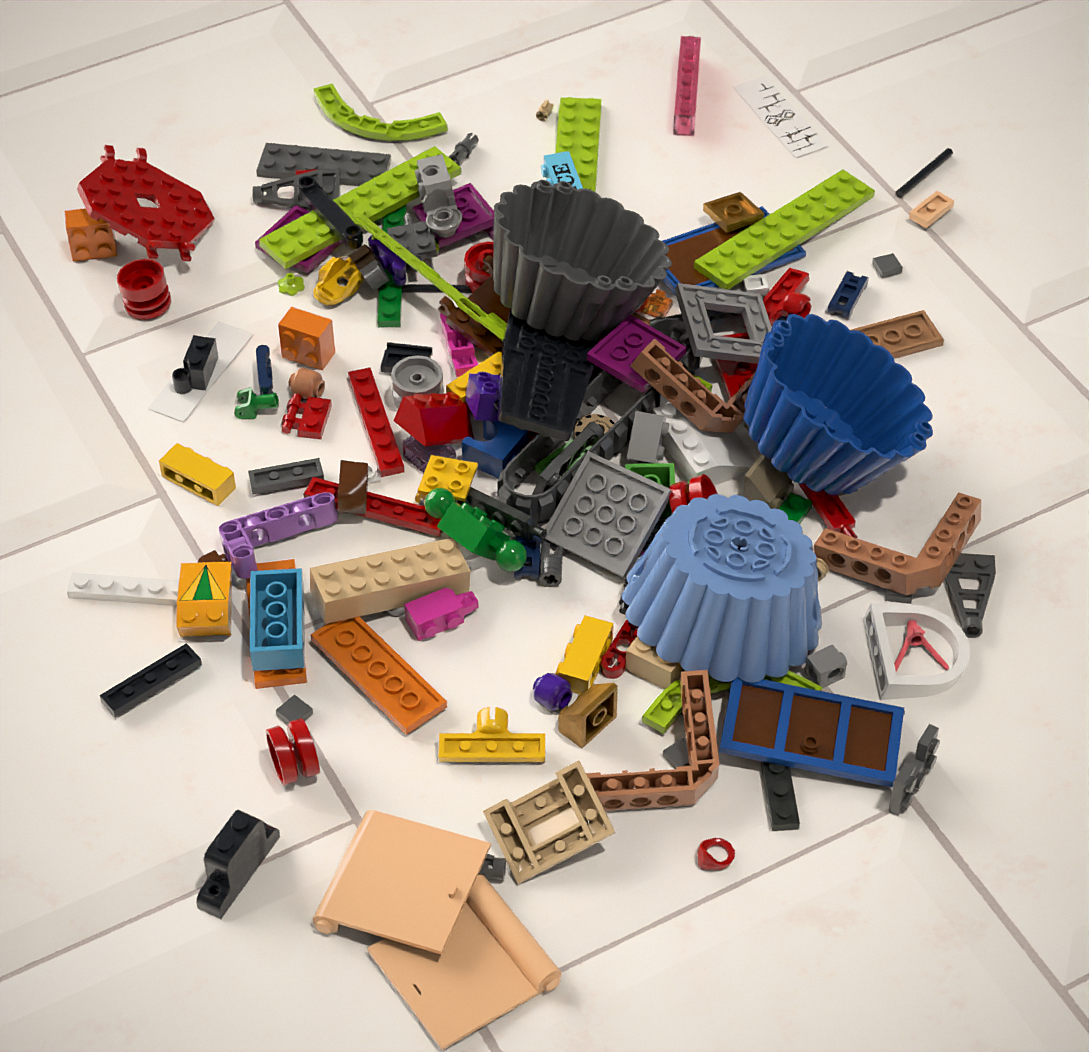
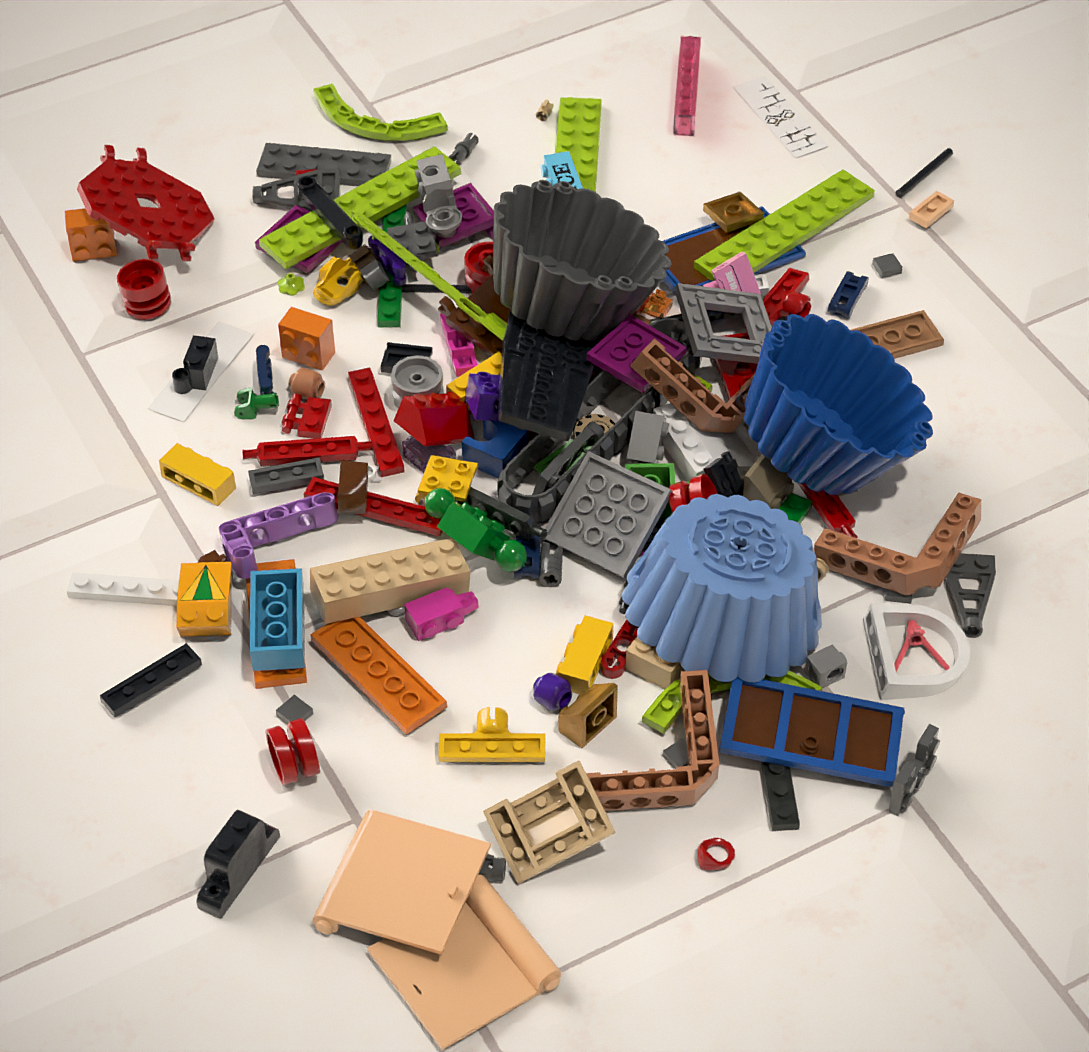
(304, 449): none -> red plate
(725, 475): none -> black plate
(735, 275): none -> bright pink torso

